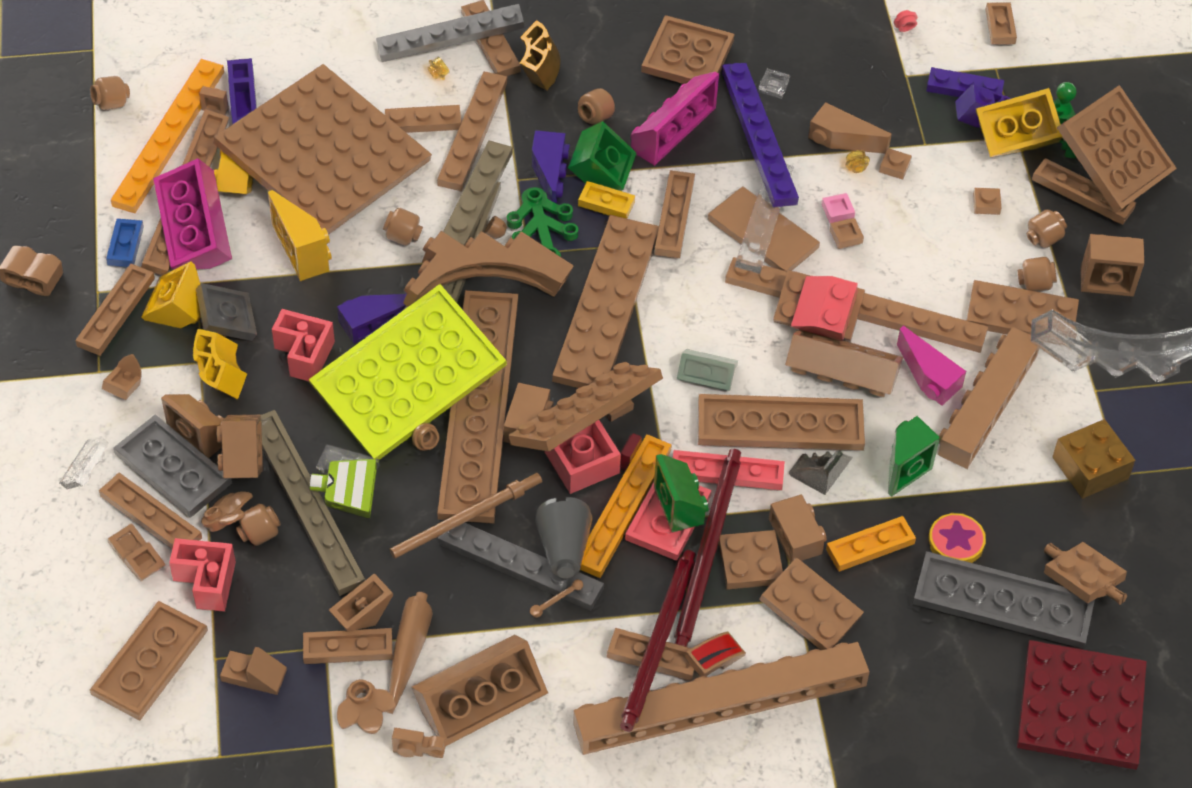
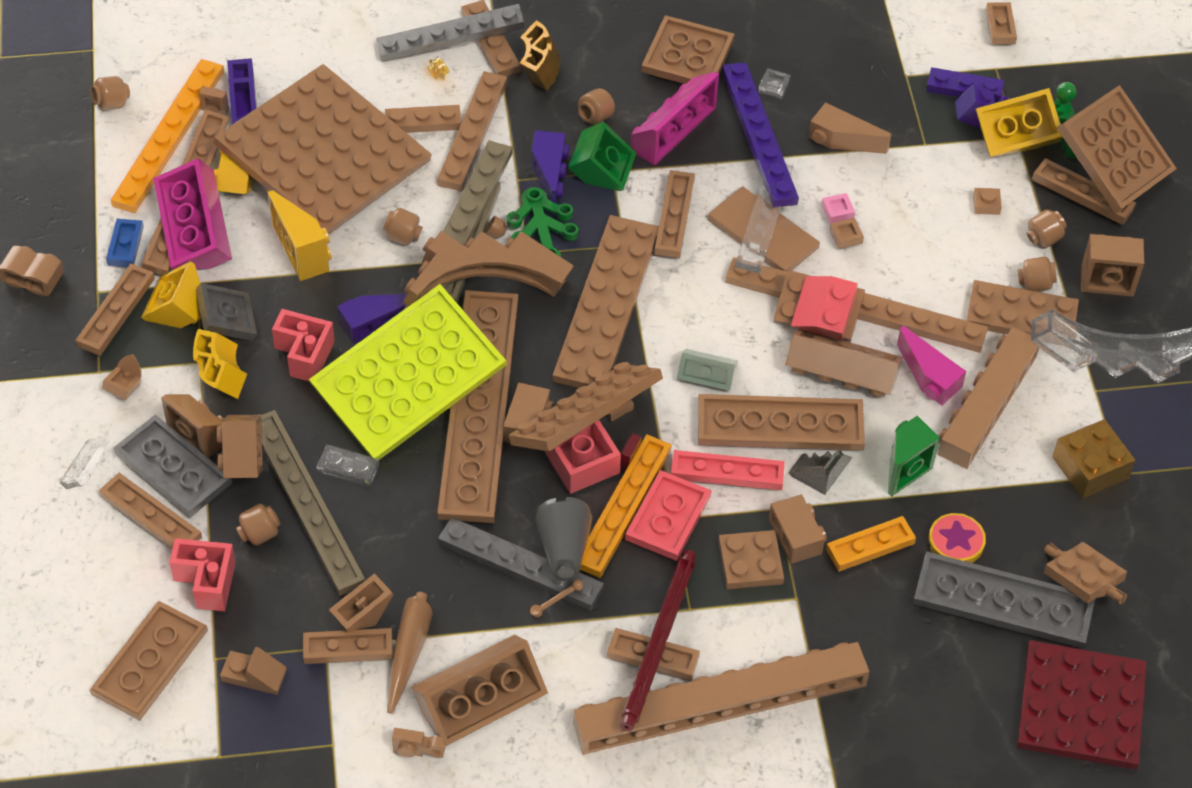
(135, 552): medium nougat slope -> none
(225, 511): medium nougat plate -> none
(348, 485): lime torso -> none
(365, 710): medium nougat plate -> none
(431, 436): medium nougat plate -> none
(513, 490): medium nougat bar -> none
(606, 200): yellow plate -> none
(679, 493): green slope -> none
(707, 548): dark red piece -> none
(714, 653): slope -> none
(811, 605): medium nougat plate -> none
(857, 161): clear yellow plate -> none
(895, 163): medium nougat plate -> none
(905, 20): coral plate -> none

